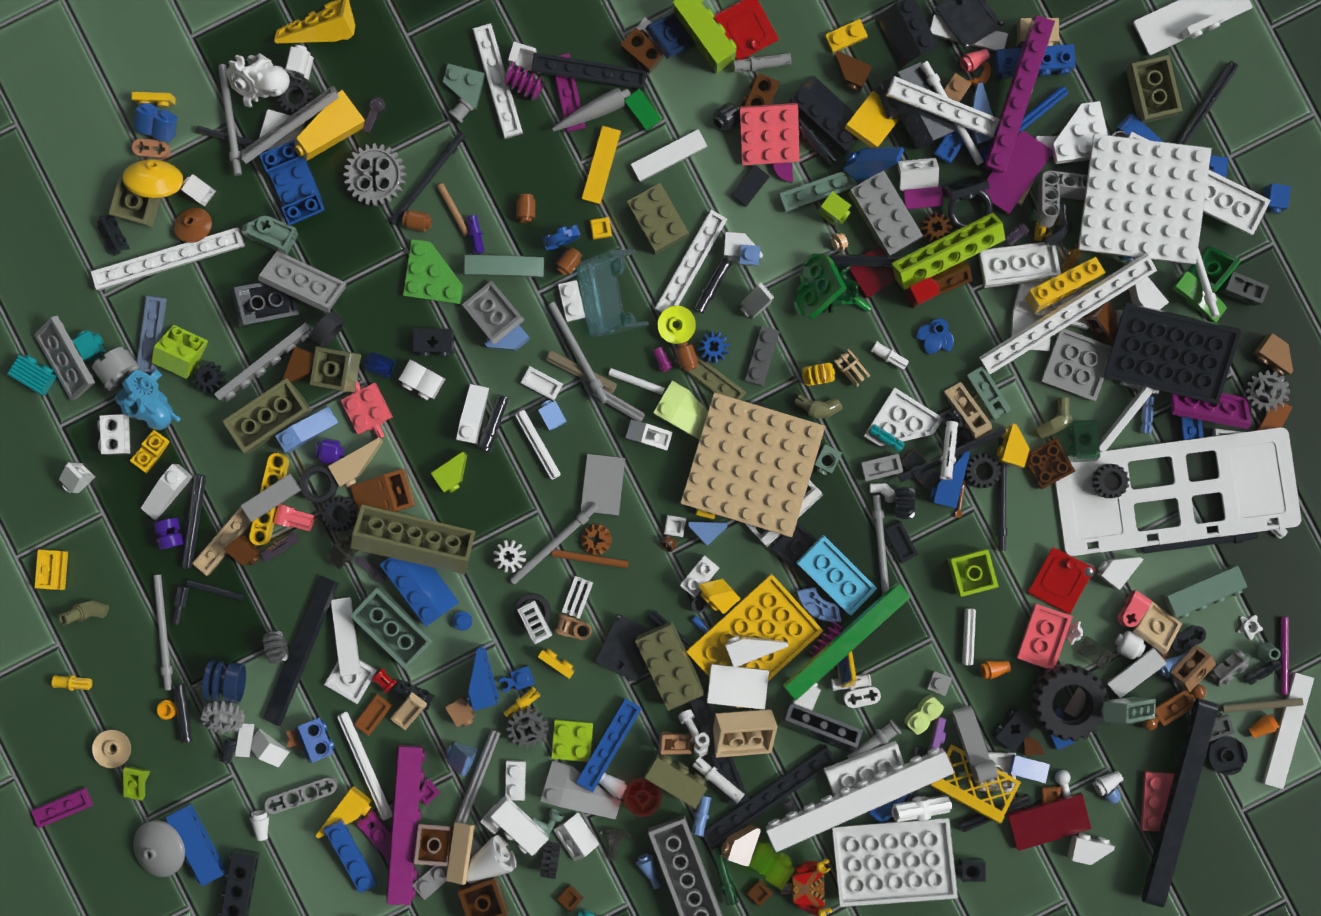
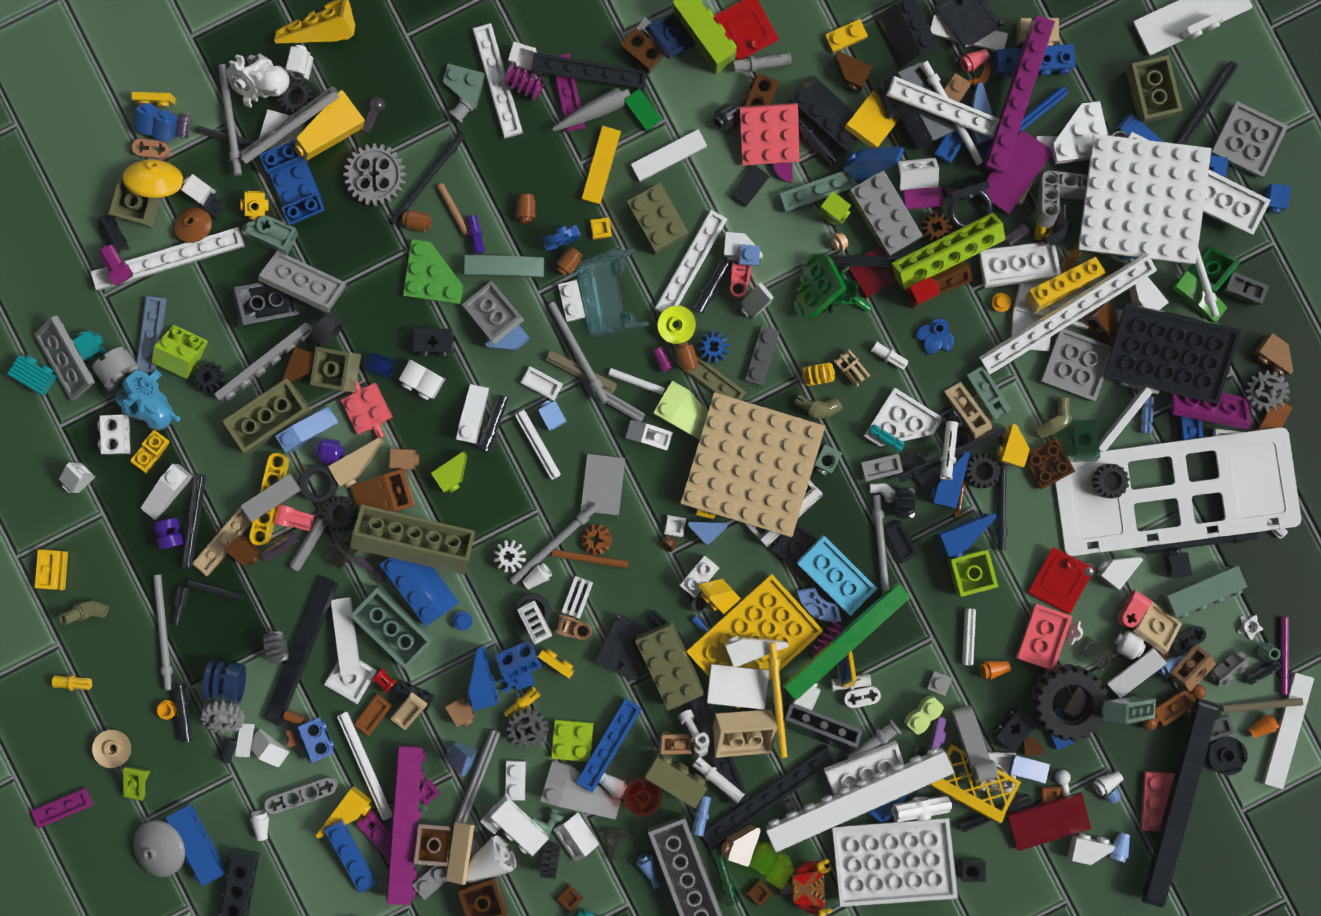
(117, 269): none -> magenta piece
(183, 125): none -> clear purple pin
(213, 206): none -> black tile
(254, 197): none -> yellow brick
(294, 717): none -> dark orange tile
(308, 545): none -> light grey axle
(403, 459): none -> medium nougat brick
(519, 663): none -> blue brick
(537, 576): none -> white cone
(739, 277): none -> coral piece
(774, 663): none -> yellow bar
(961, 537): none -> blue slope
(1001, 302): none -> light orange plate
(1121, 847): none -> light blue cone
(1177, 564): none -> black brick
(1249, 139): none -> light grey plate

